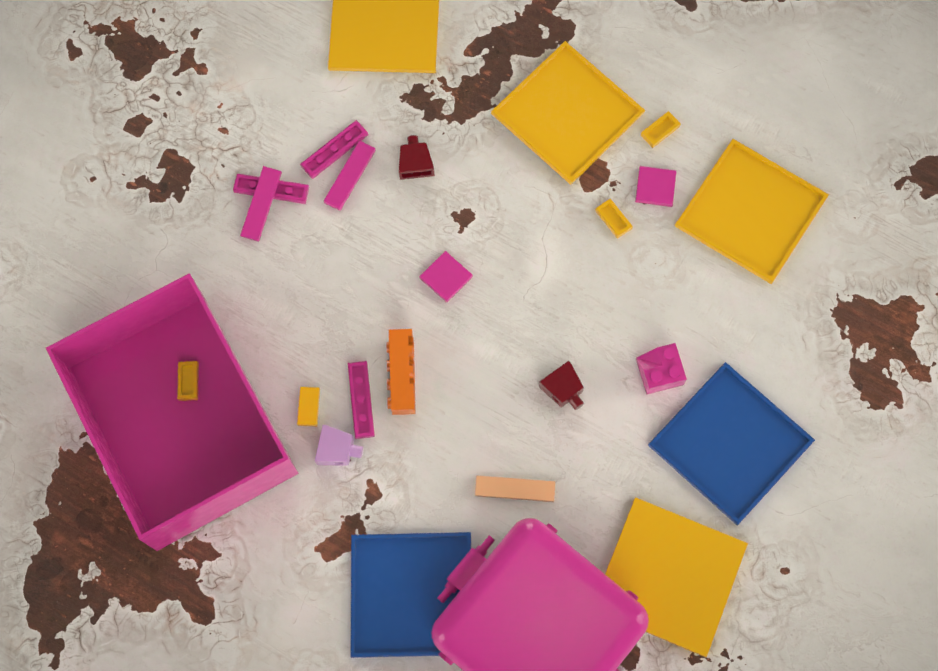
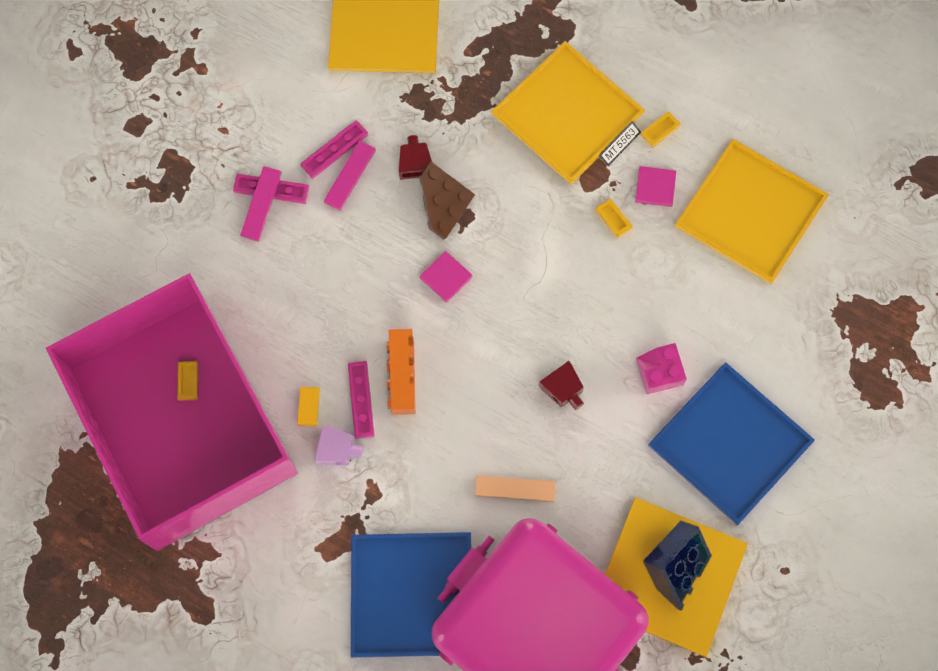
(443, 199): none -> reddish brown plate
(620, 143): none -> sticker
(678, 562): none -> wedge

